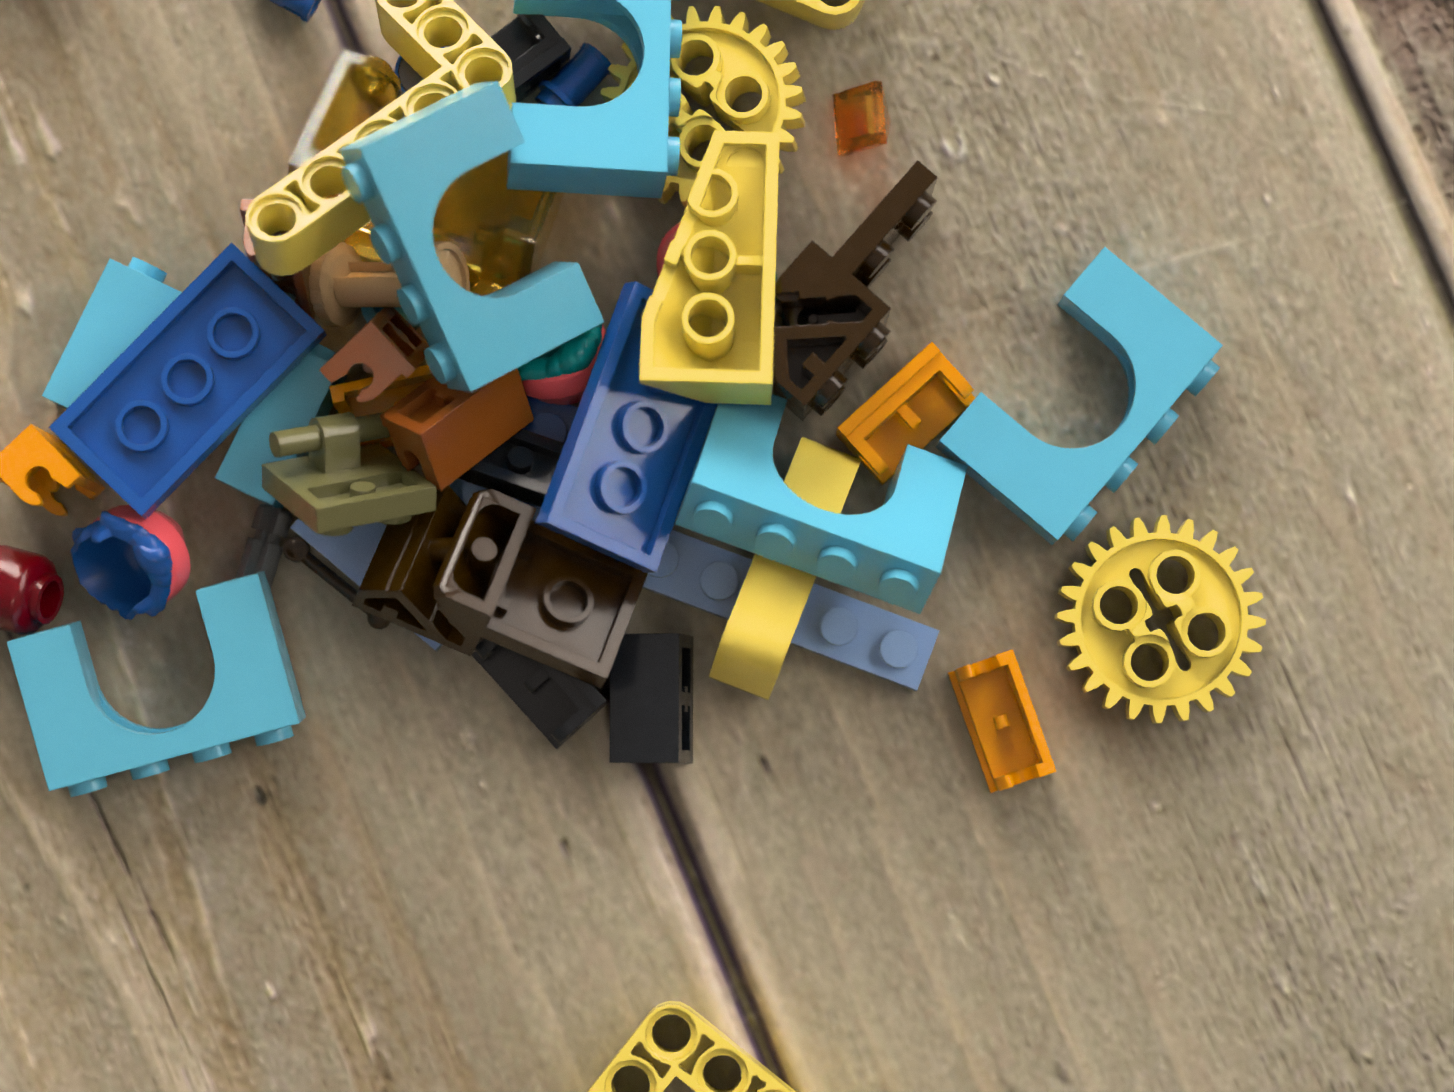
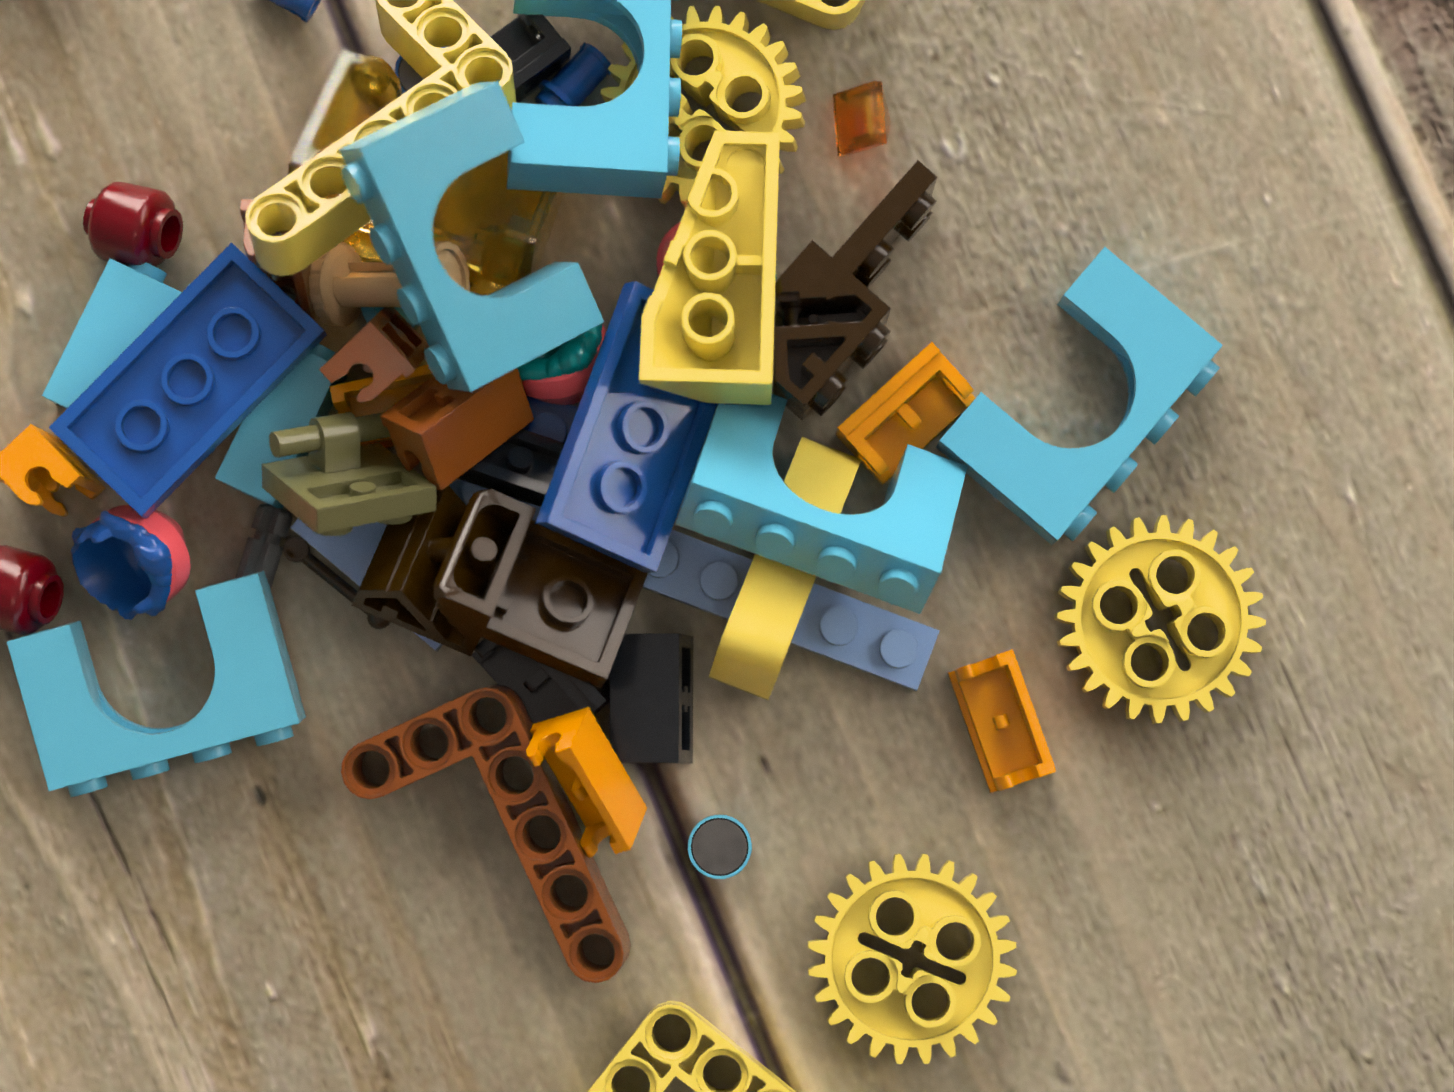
(133, 224): none -> dark red head
(516, 809): none -> dark orange beam
(590, 777): none -> light orange hinge
(719, 846): none -> flat silver tile
(889, 1012): none -> light yellow gear

